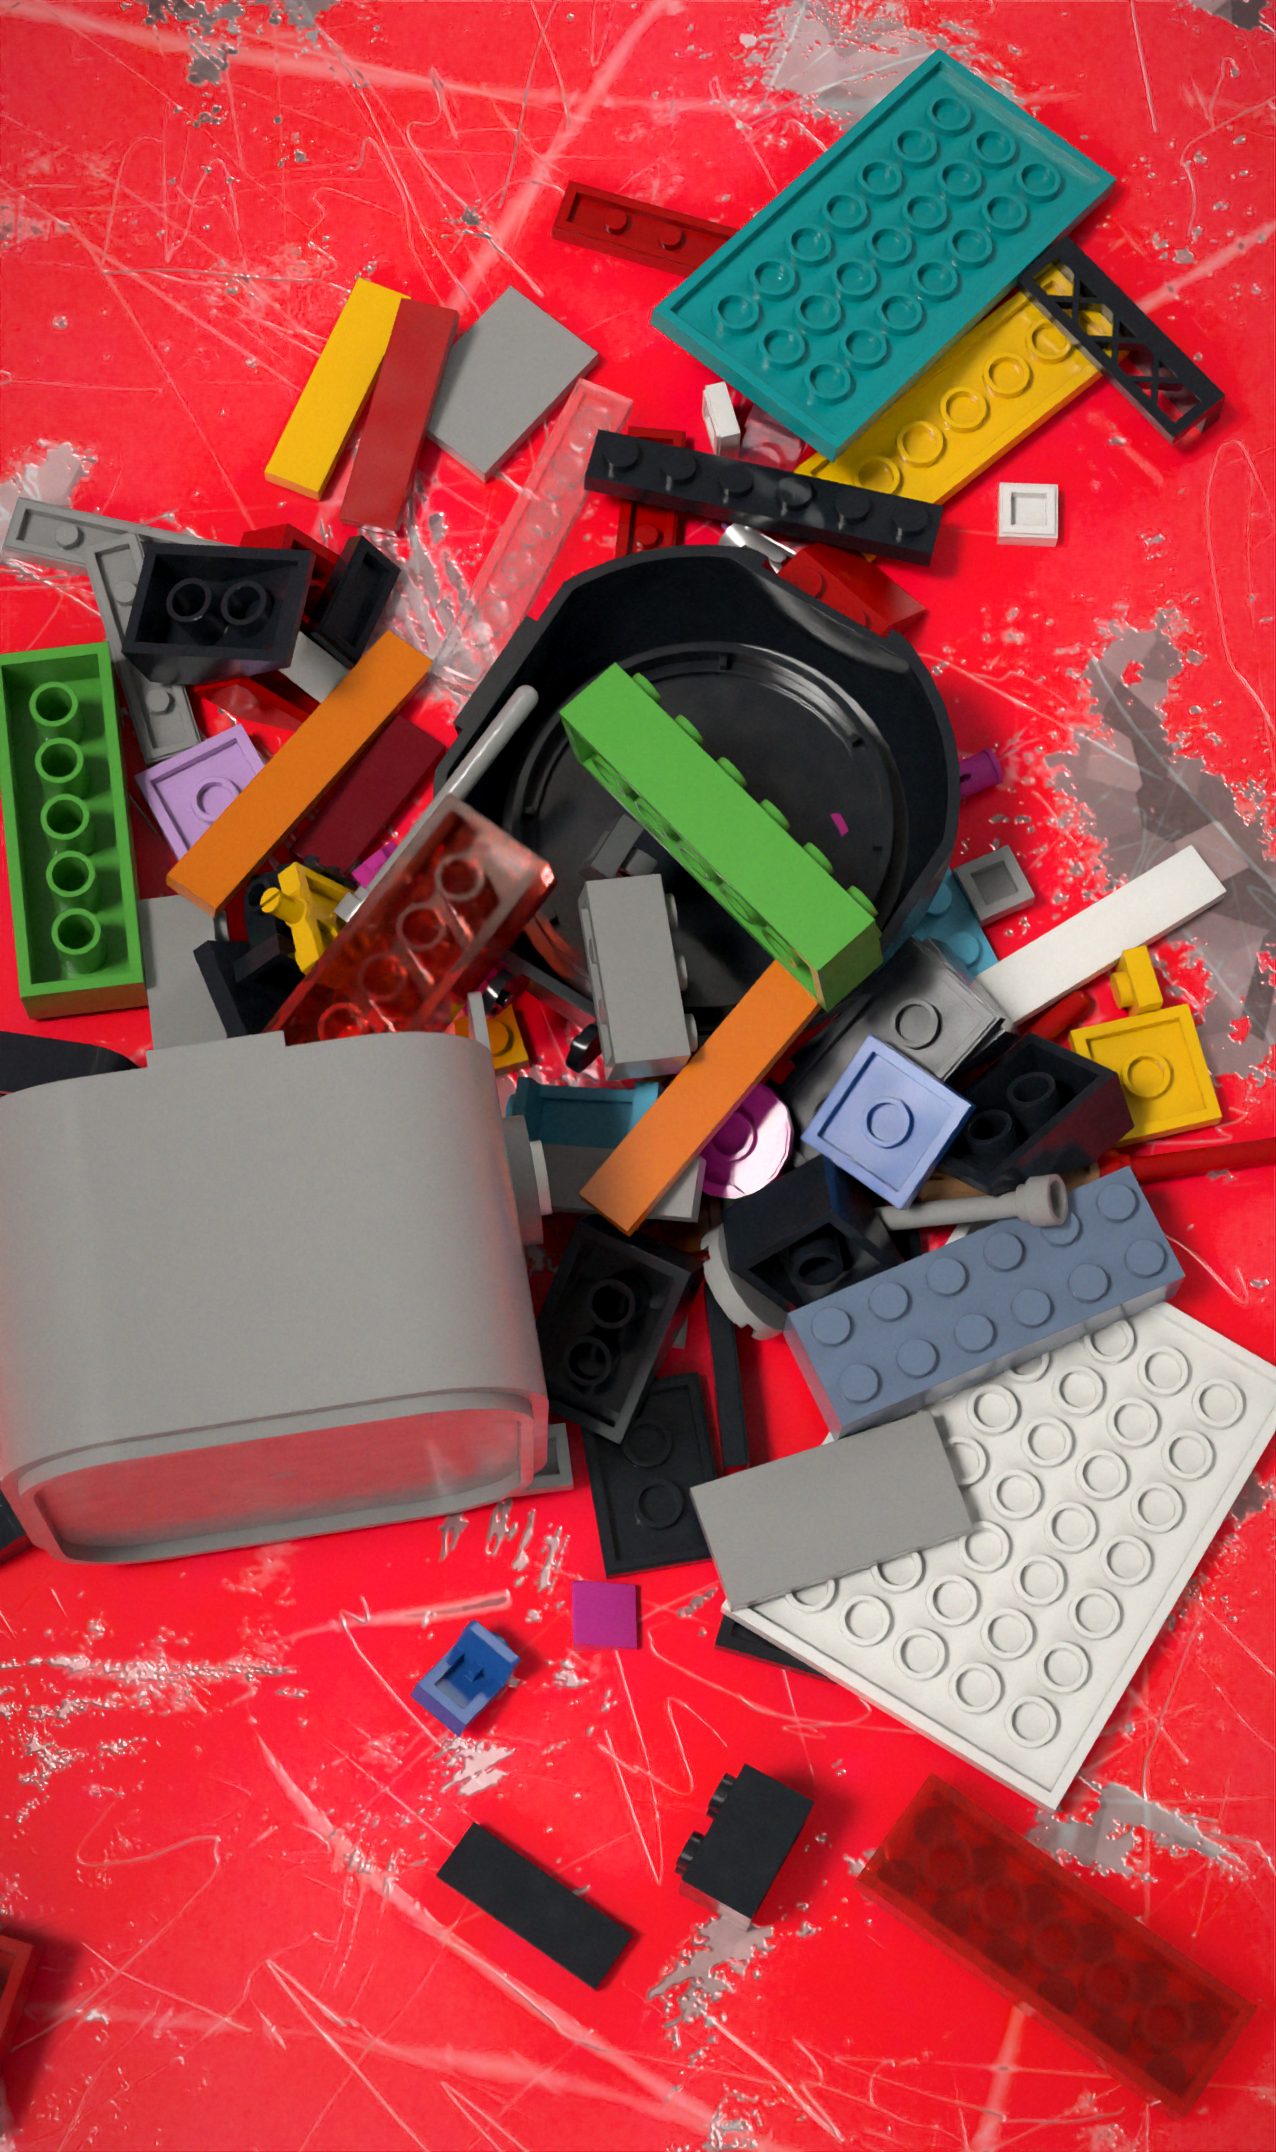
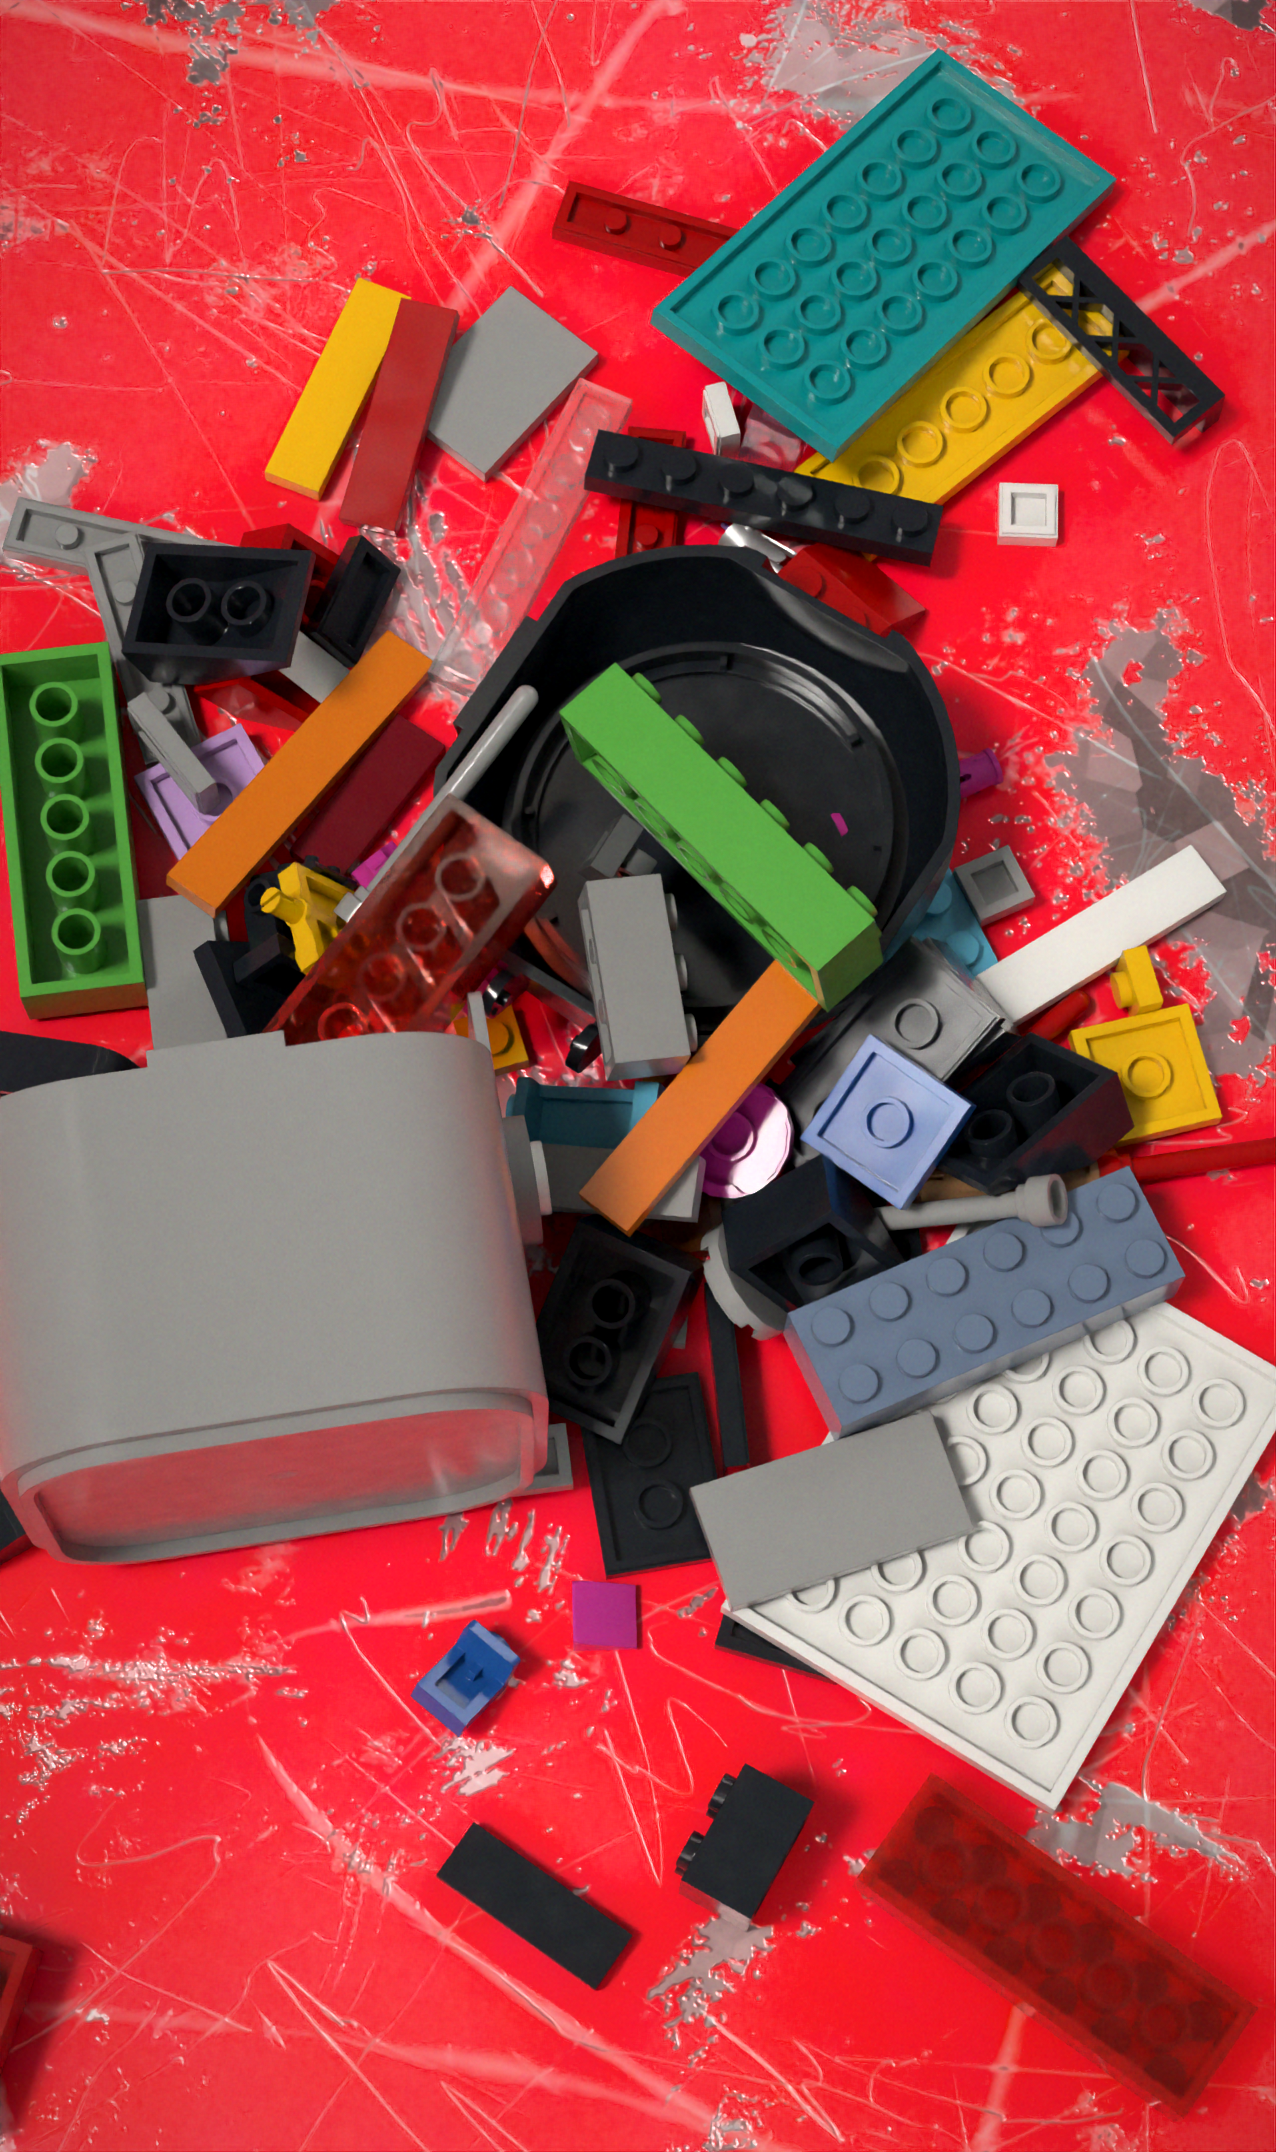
(173, 754): none -> light grey tile

